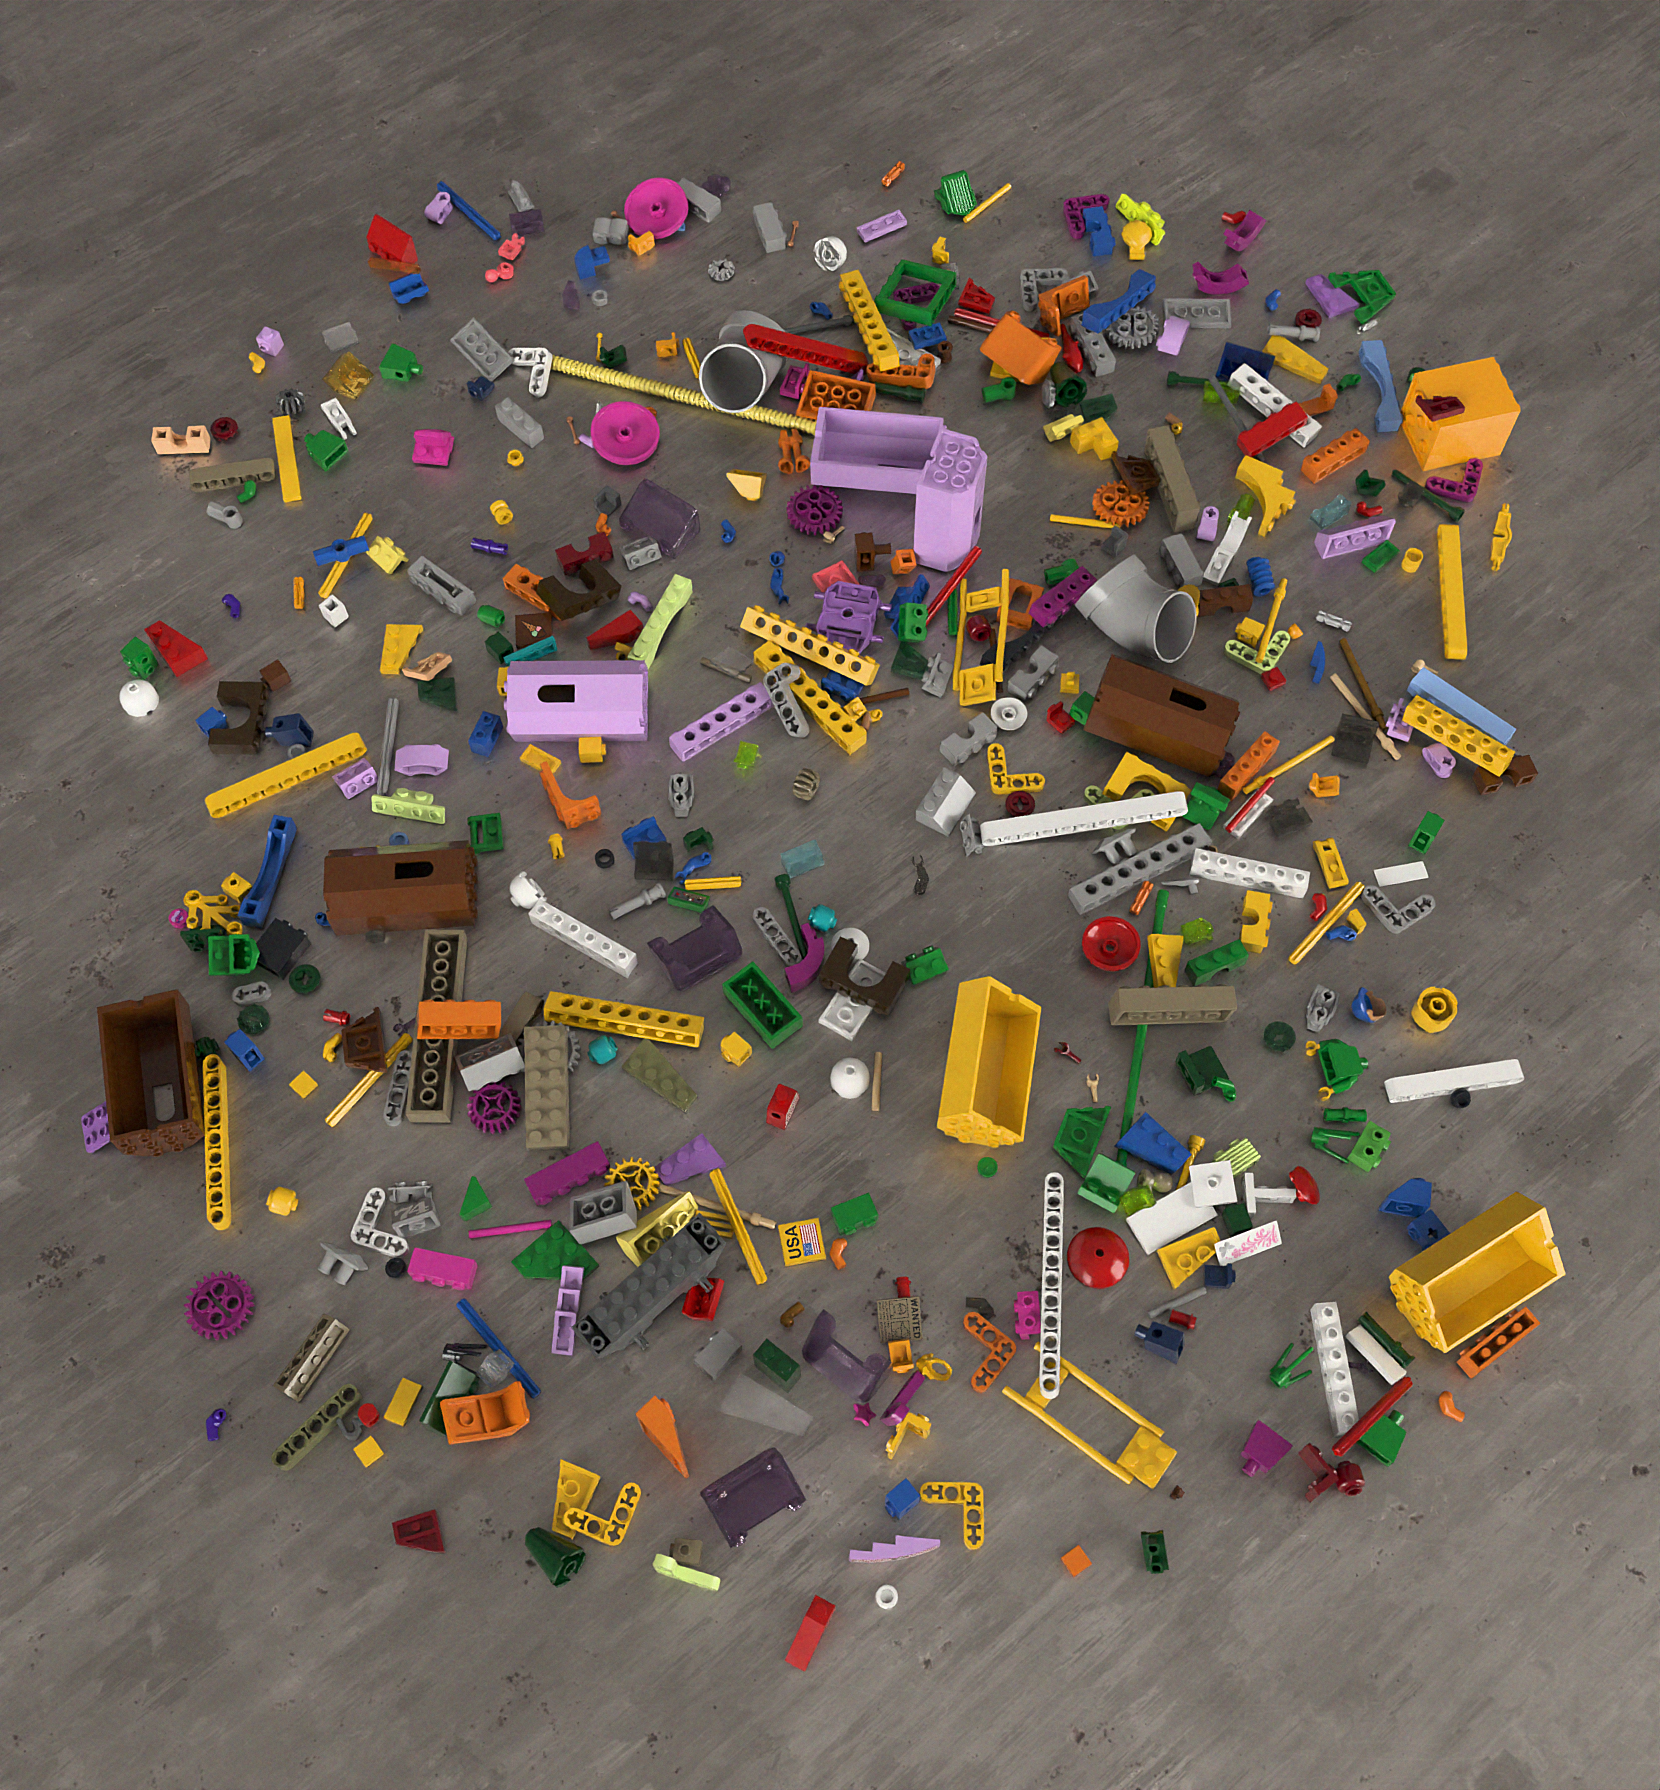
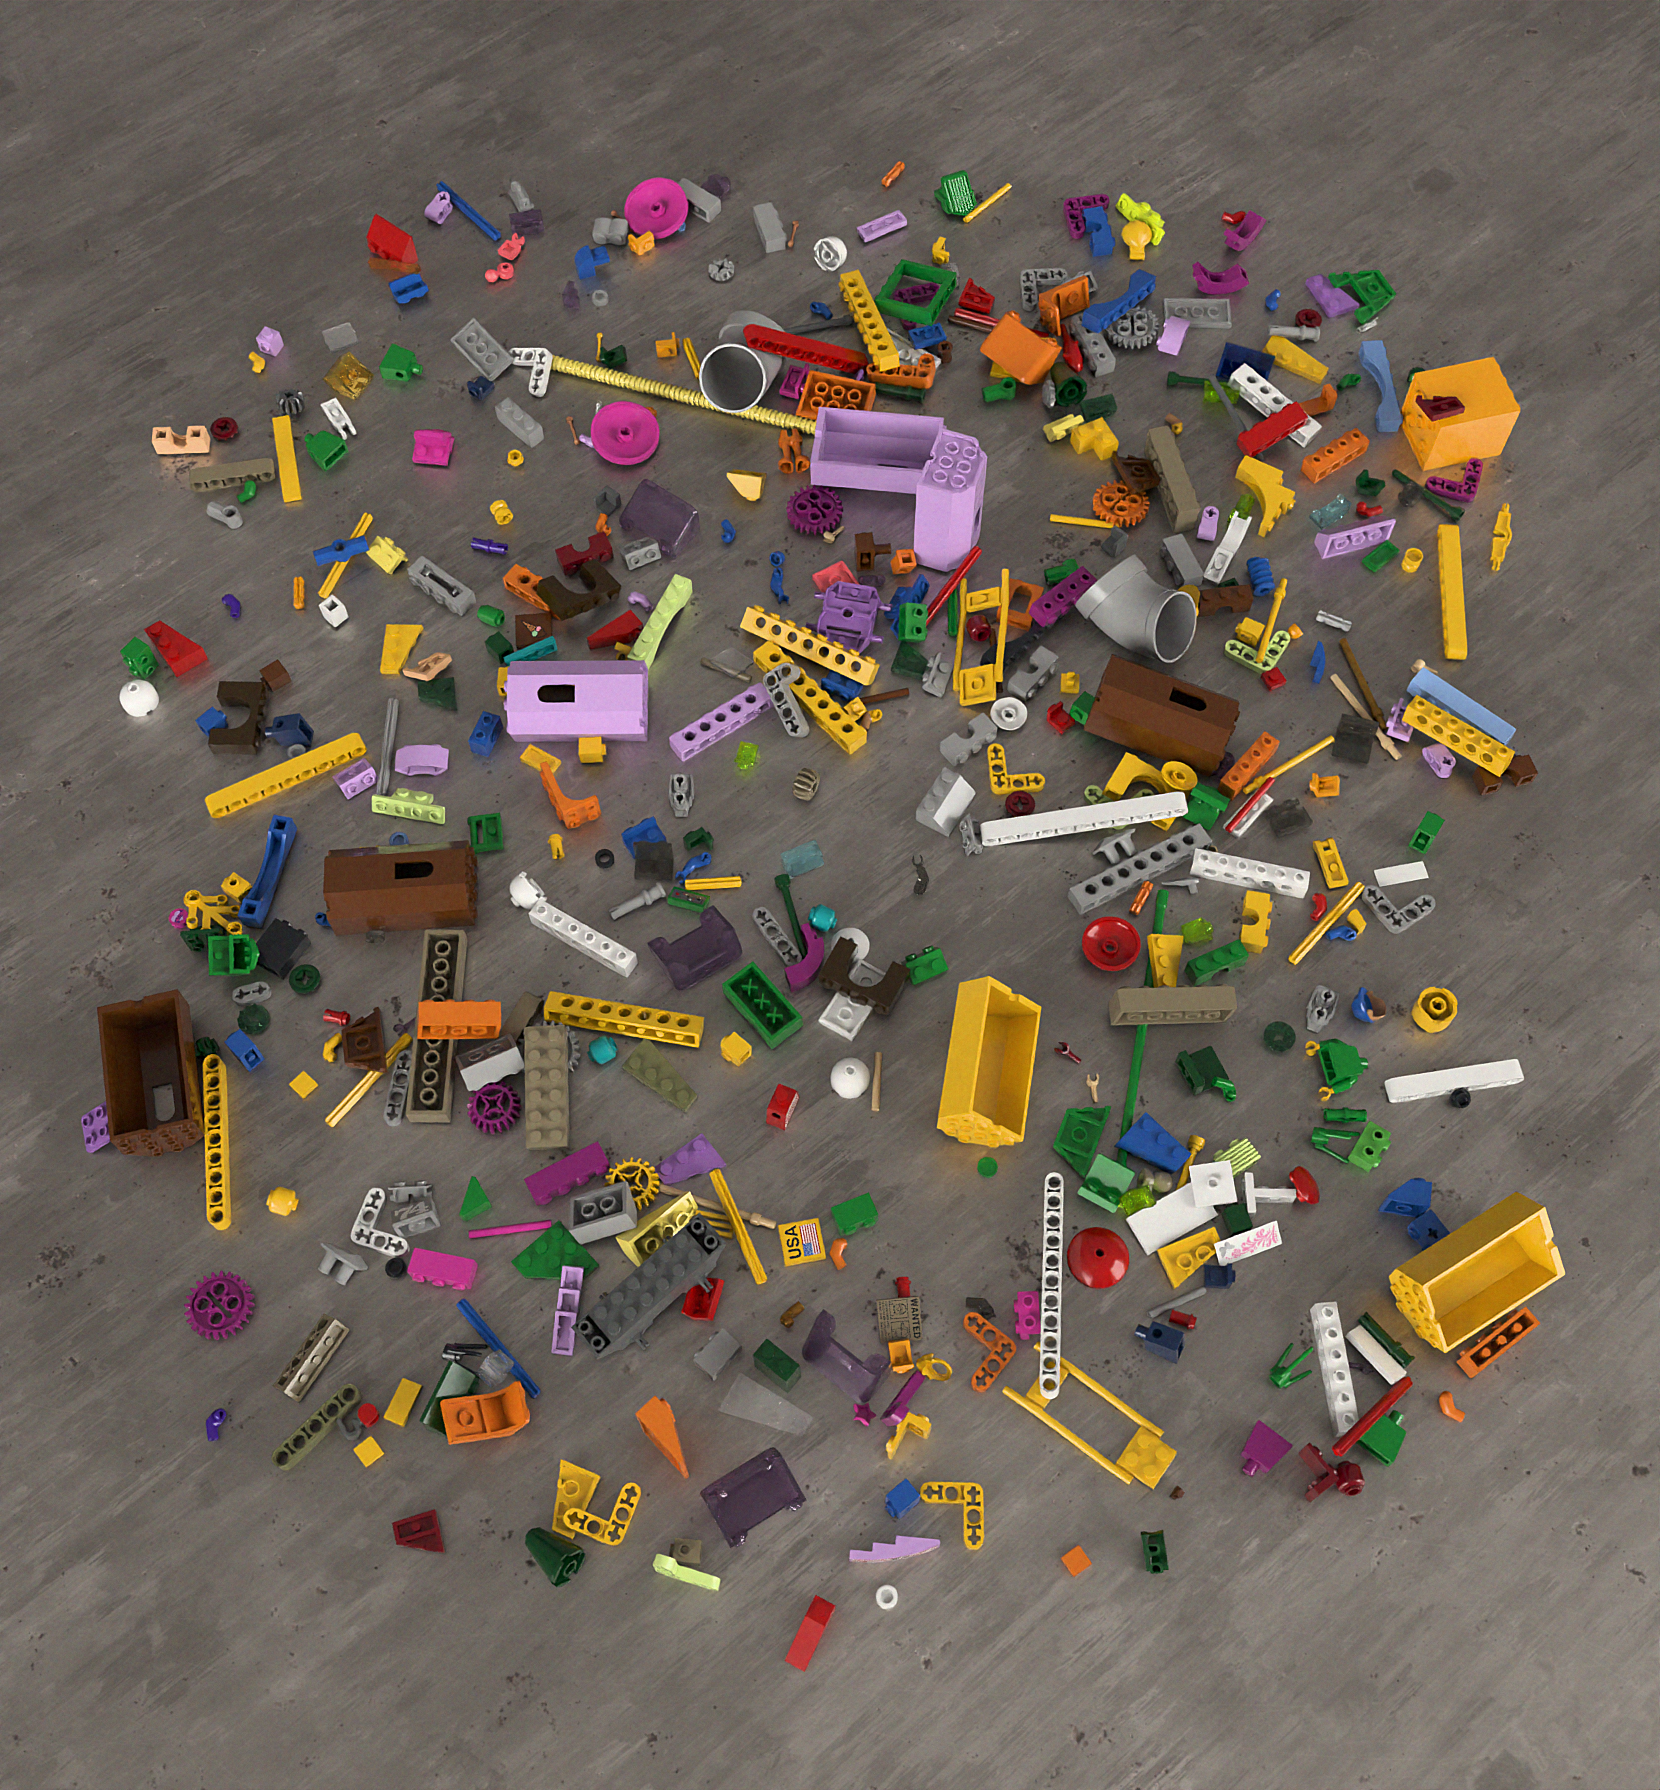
(1179, 775): none -> yellow dish

